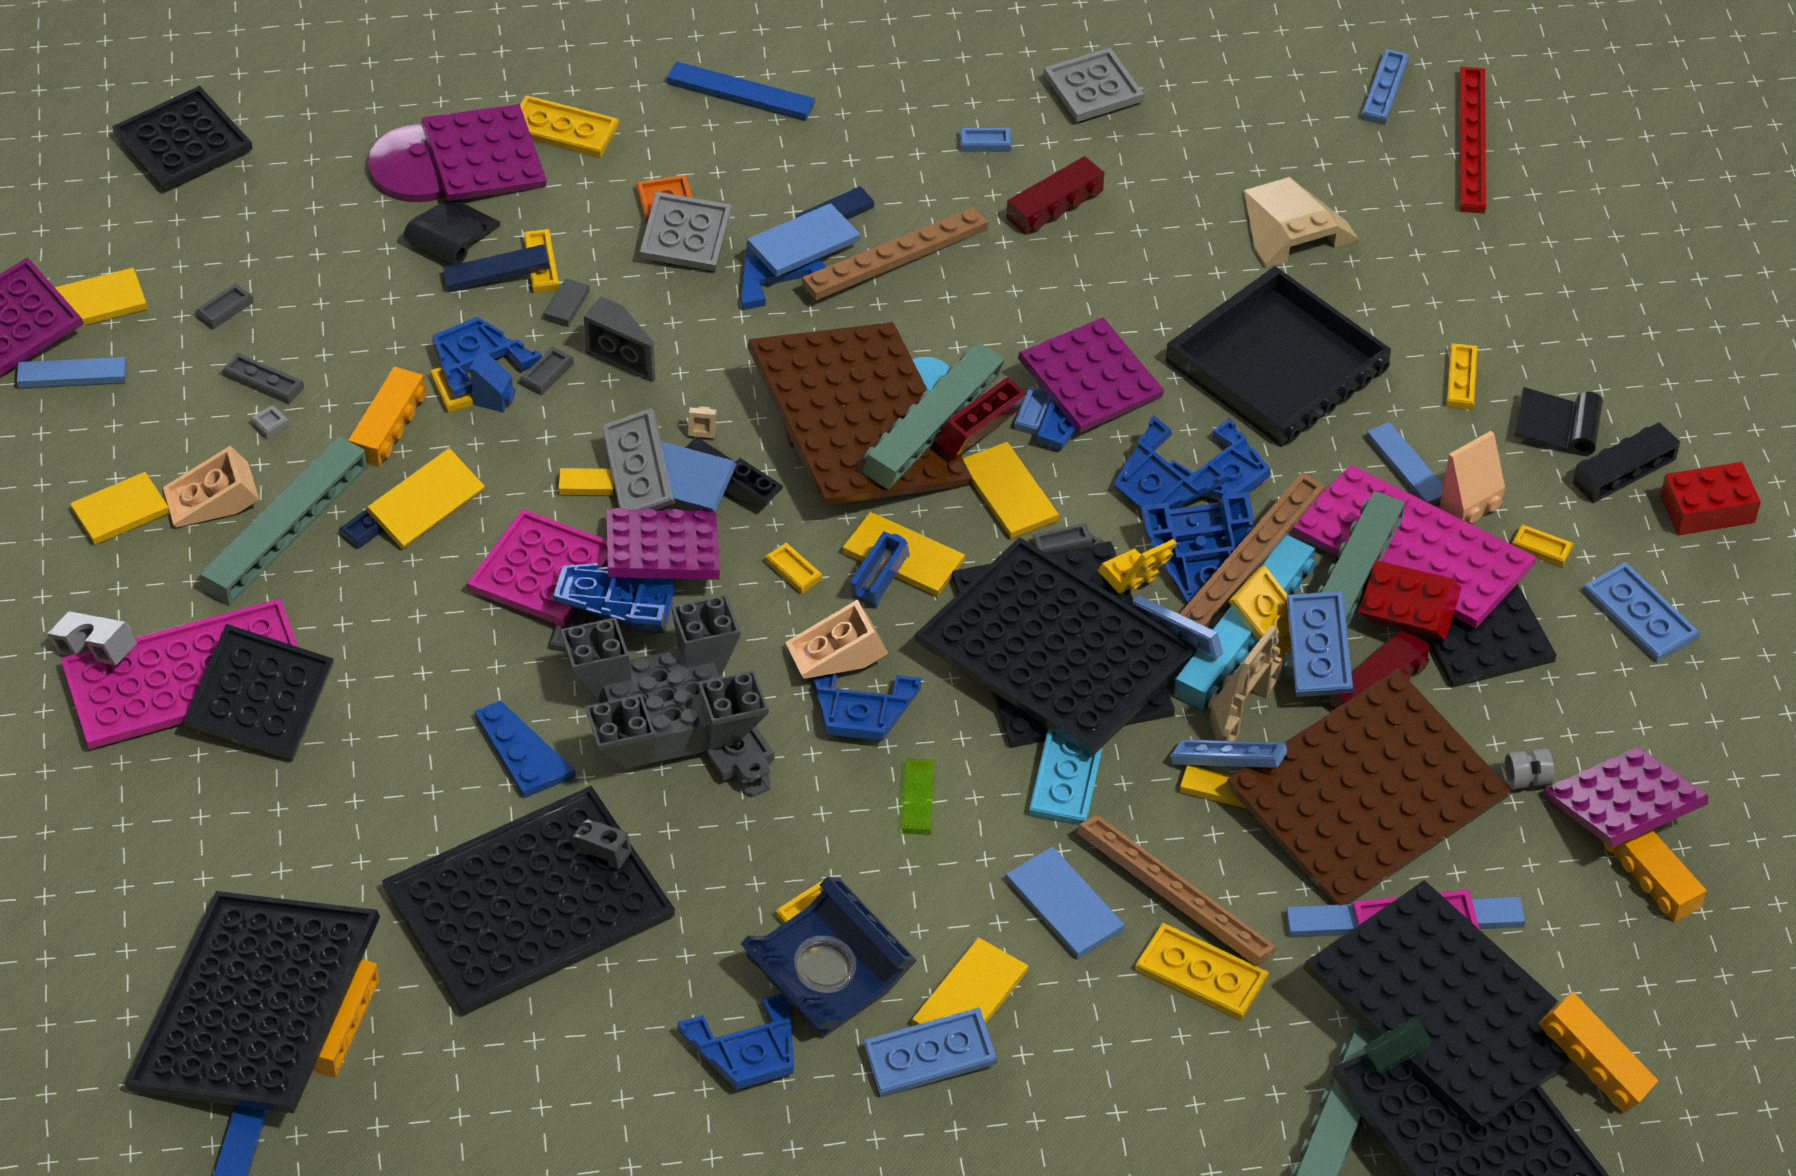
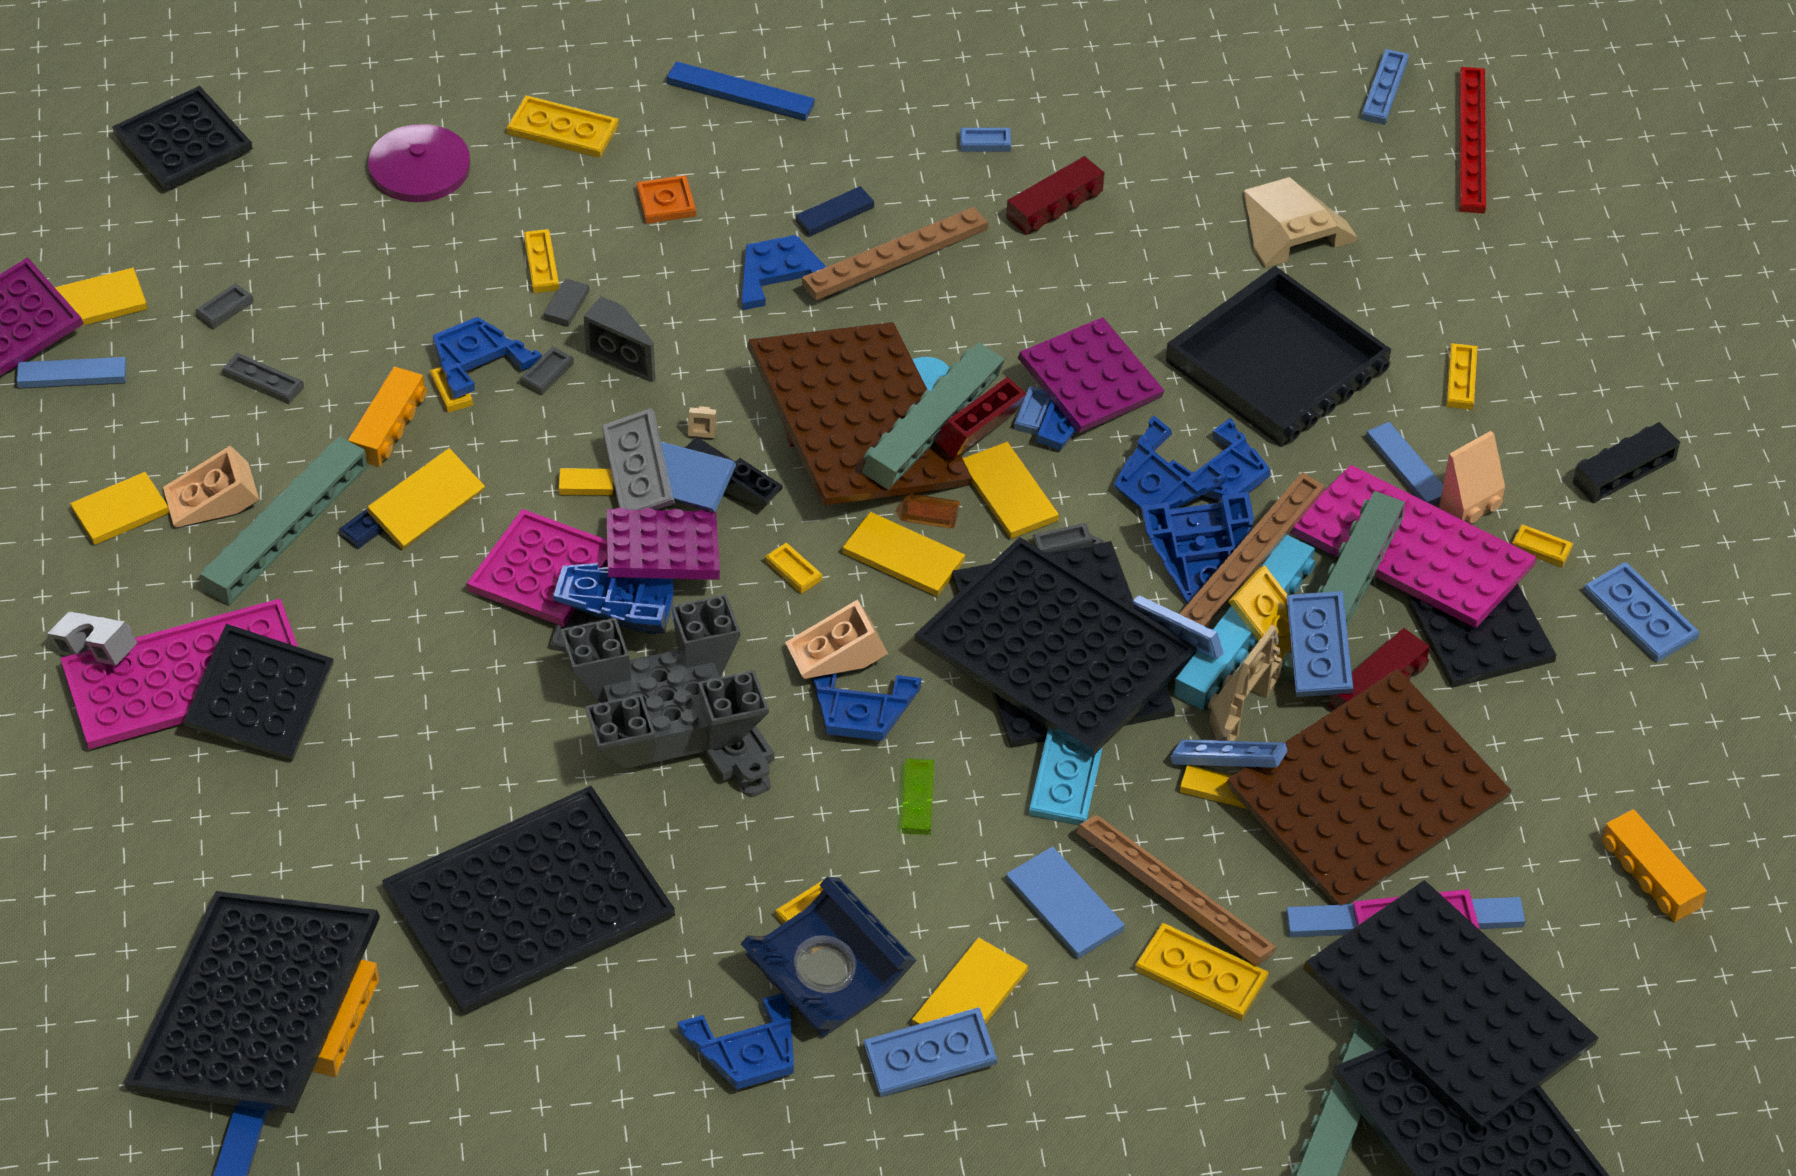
(270, 421): light grey tile -> none
(449, 230): black door -> none
(483, 152): magenta plate -> none
(491, 383): blue slope -> none
(496, 267): dark blue tile -> none
(523, 753): blue wing -> none
(602, 842): dark grey leg -> none
(685, 231): light grey plate -> none
(803, 239): medium blue tile -> none
(879, 568): blue window -> none
(930, 510): none -> clear orange slope
(1093, 84): light grey plate -> none
(1133, 568): yellow bracket -> none
(1398, 1045): clear green tile -> none
(1410, 599): red brick -> none
(1519, 766): light grey wheel -> none
(1559, 421): black door -> none
(1598, 1052): light orange brick -> none
(1625, 796): magenta plate -> none
(1710, 498): red brick -> none

